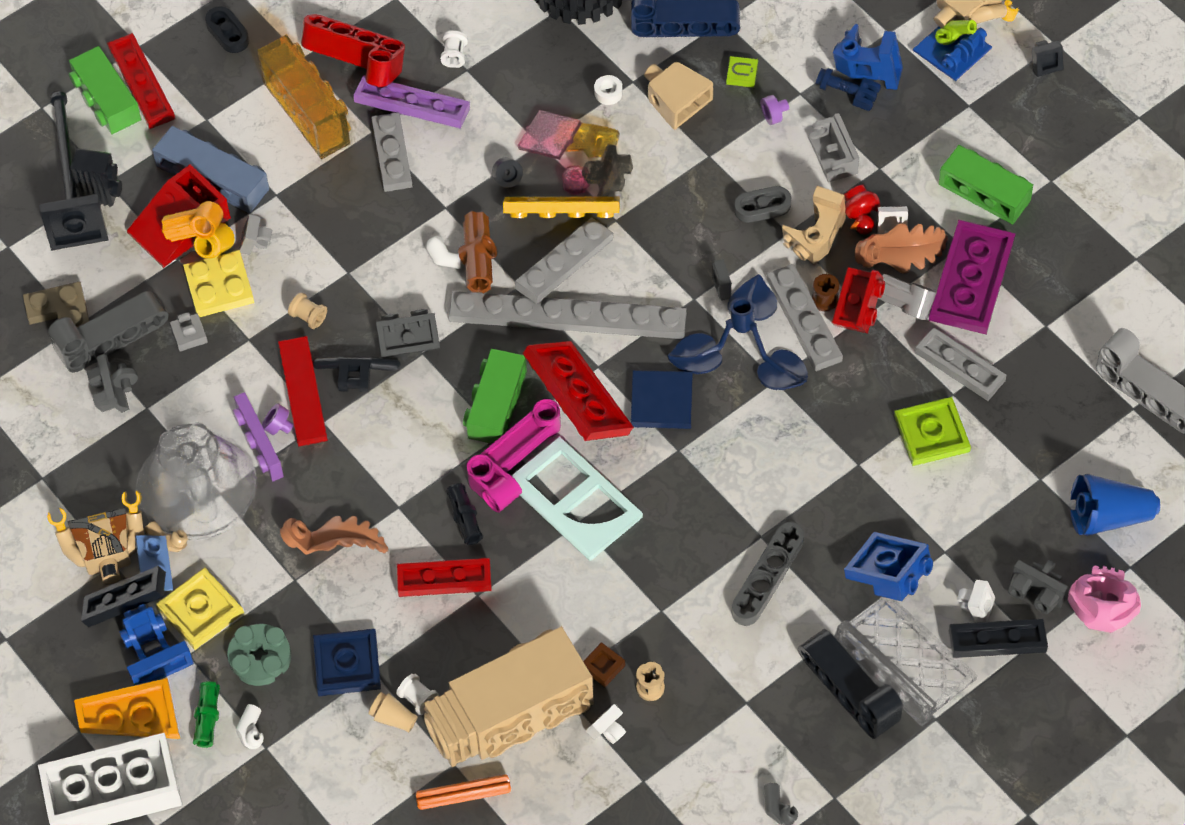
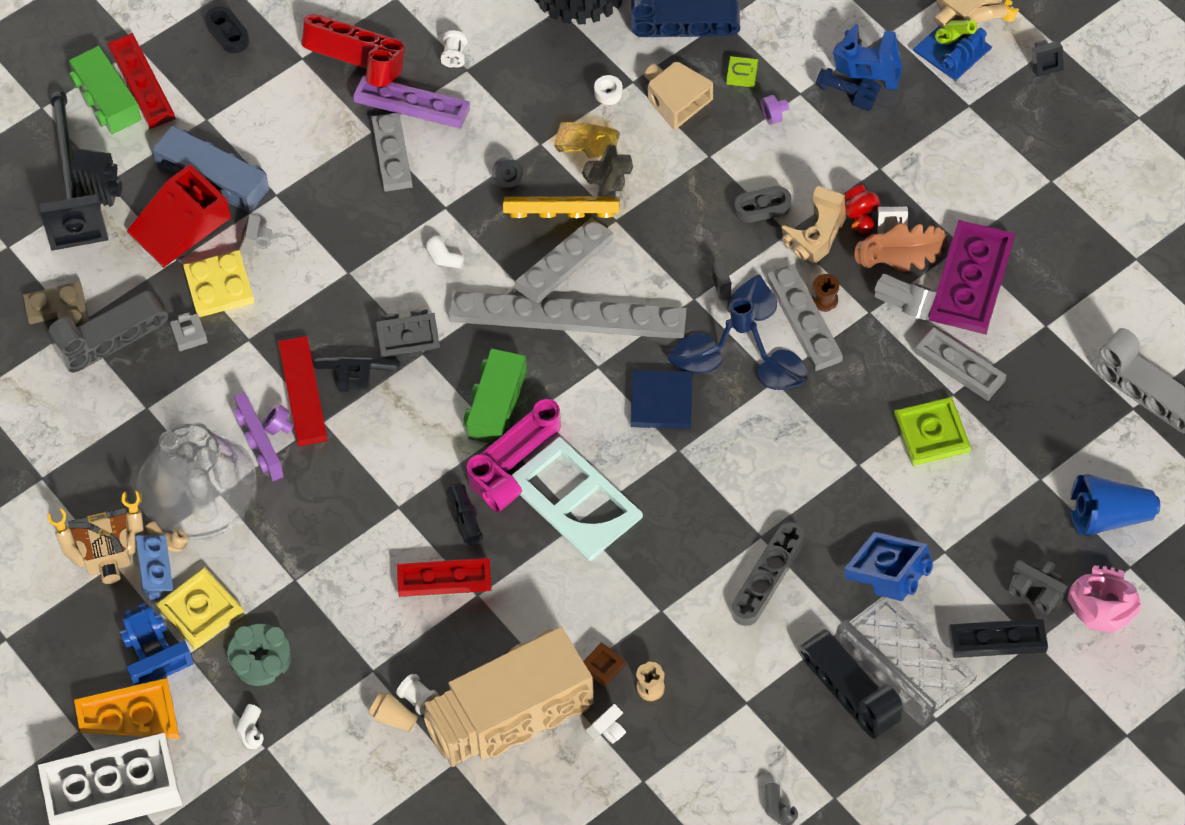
(116, 381): dark grey hips -> none
(123, 596): black plate -> none
(191, 223): light orange piece -> none
(206, 714): green pin -> none
(217, 244): yellow brick -> none
(304, 96): clear yellow brick -> none
(307, 310): tan bush -> none
(332, 533): nougat plant -> none
(347, 662): dark blue tile -> none
(463, 791): orange axle -> none
(477, 252): dark orange piece -> none
(549, 134): clear pink piece -> none
(573, 180): clear pink tile -> none
(578, 390): red plate -> none
(834, 148): light grey hinge -> none
(858, 300): red bracket -> none
(977, 601): white tile -> none
(986, 184): bright green brick -> none

